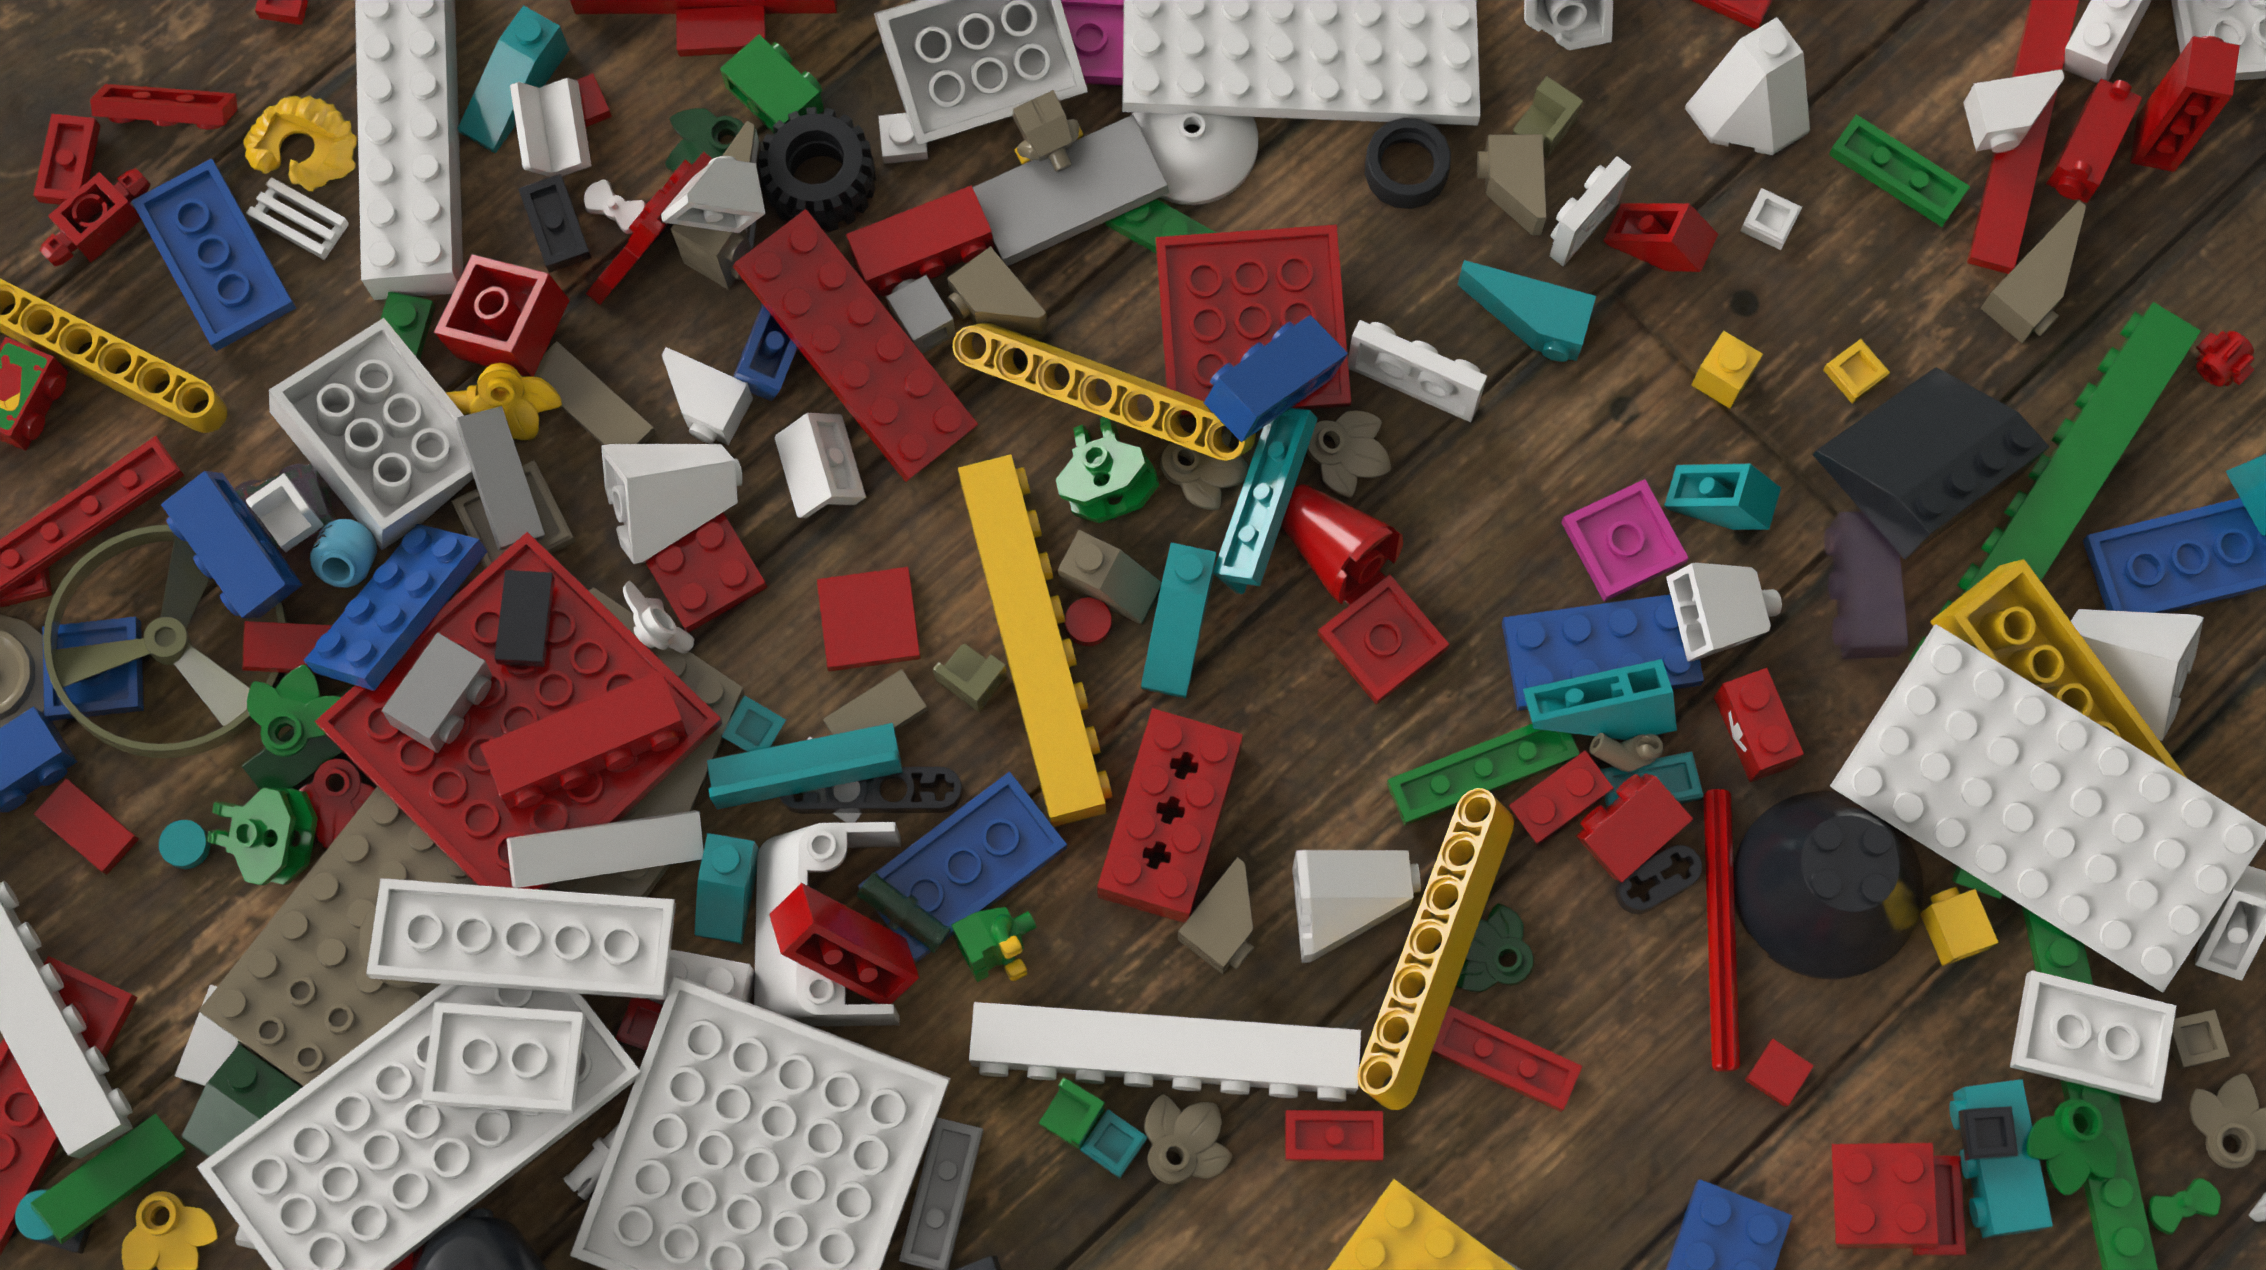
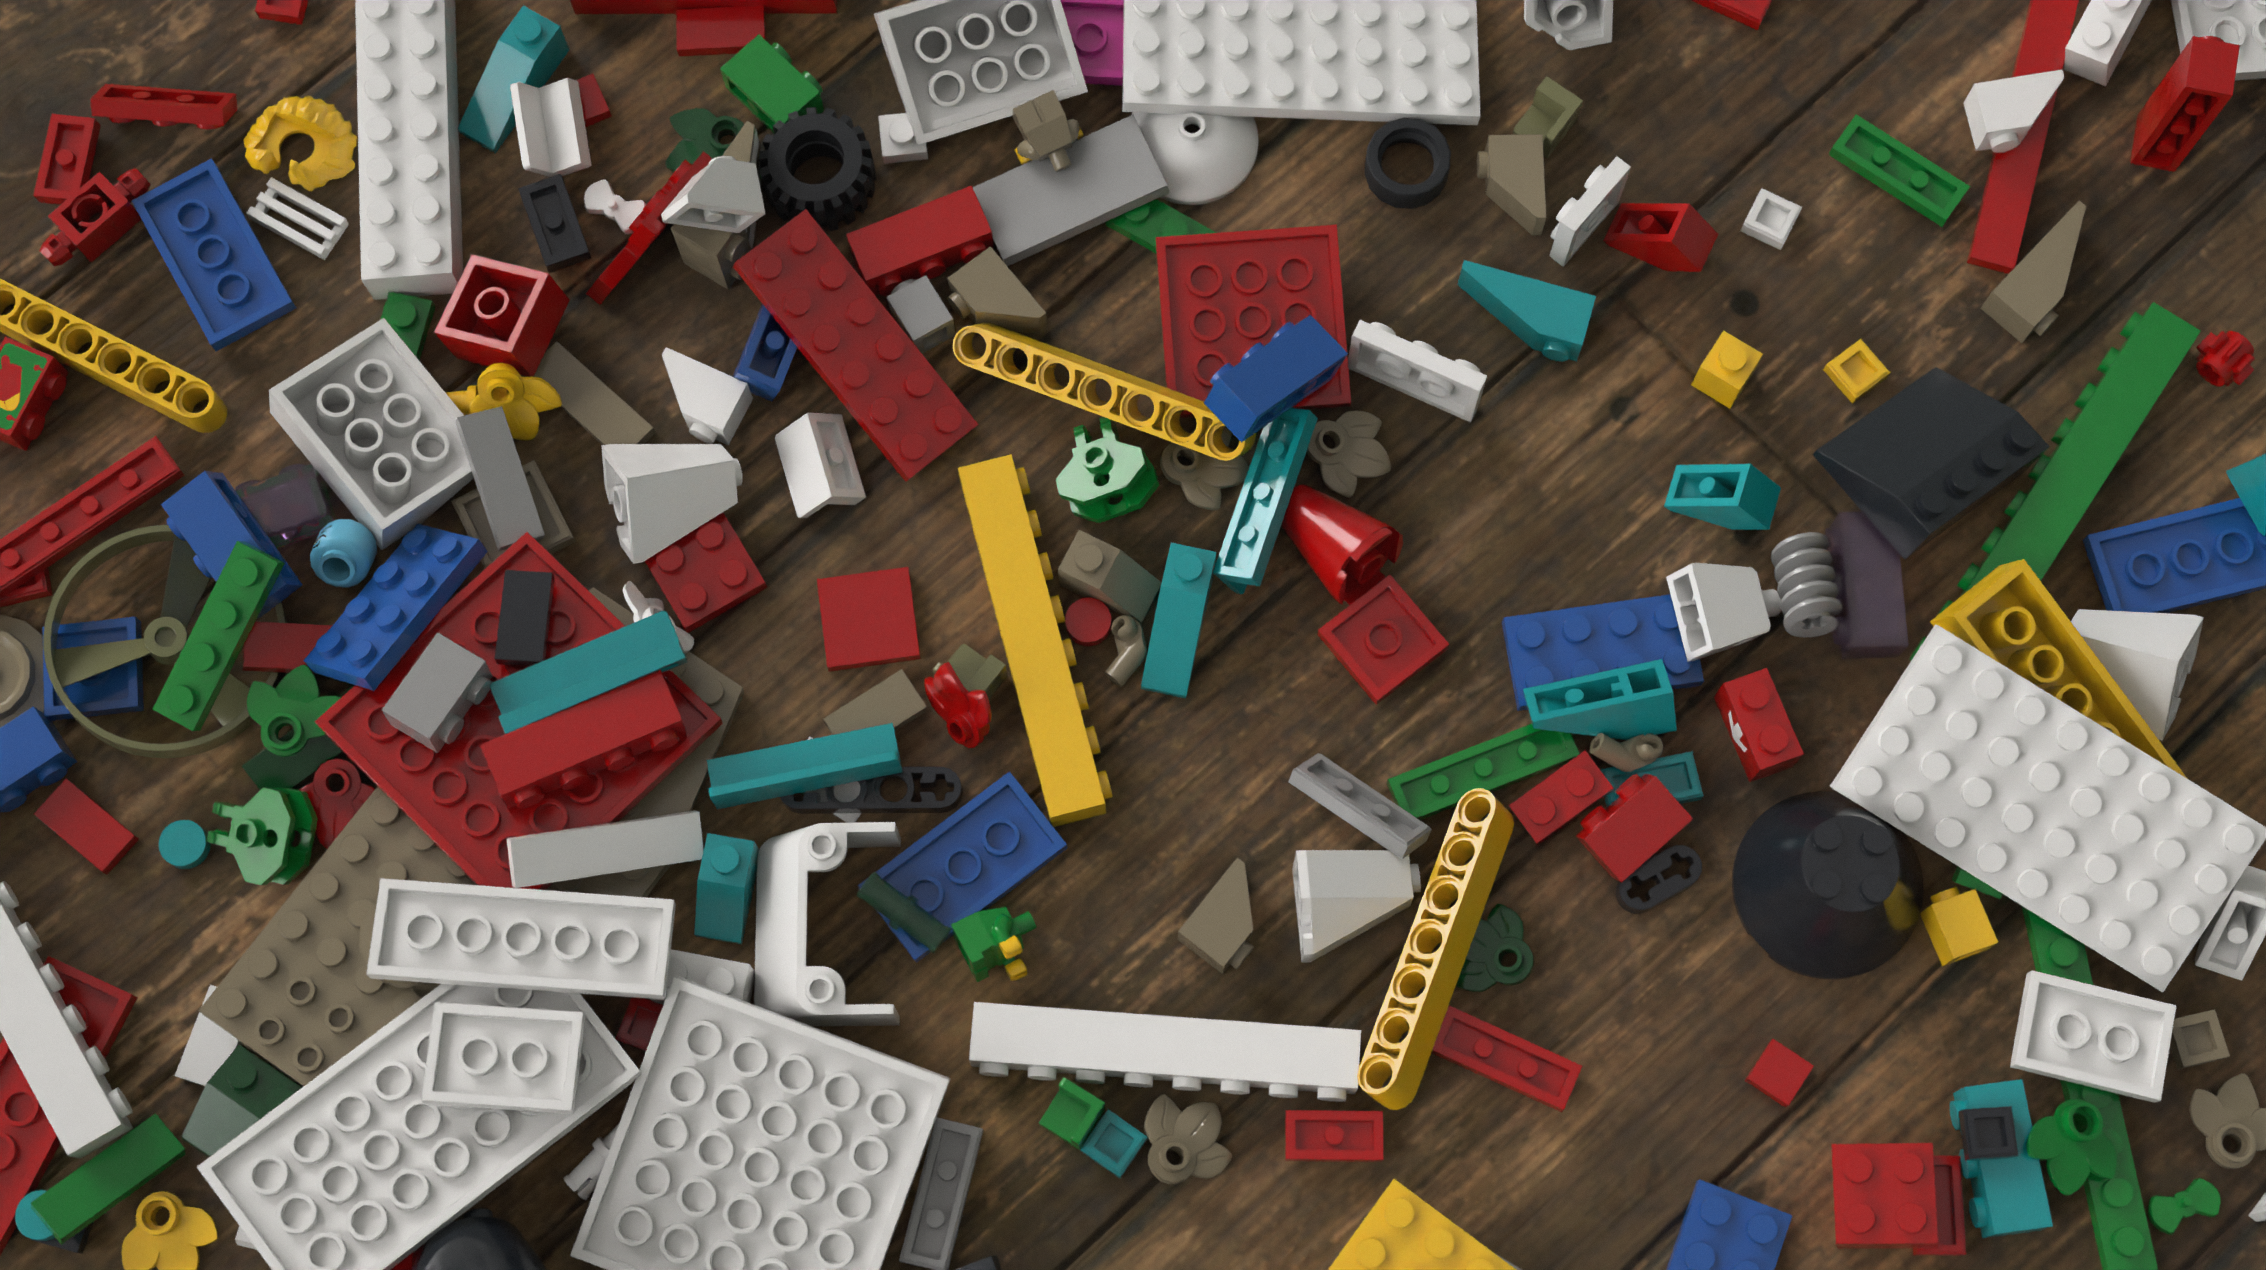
(218, 636): none -> green plate
(284, 512): white panel -> none
(588, 671): none -> teal panel
(752, 726): teal plate -> none
(843, 945): red brick -> none
(964, 711): none -> red plate
(1130, 647): none -> dark tan arm
(1187, 840): red brick -> none
(1360, 805): none -> light grey tile
(1624, 540): dark pink plate -> none
(1721, 931): red axle -> none
(1755, 93): white slope -> none
(1806, 585): none -> light grey piece
(2094, 140): red brick -> none

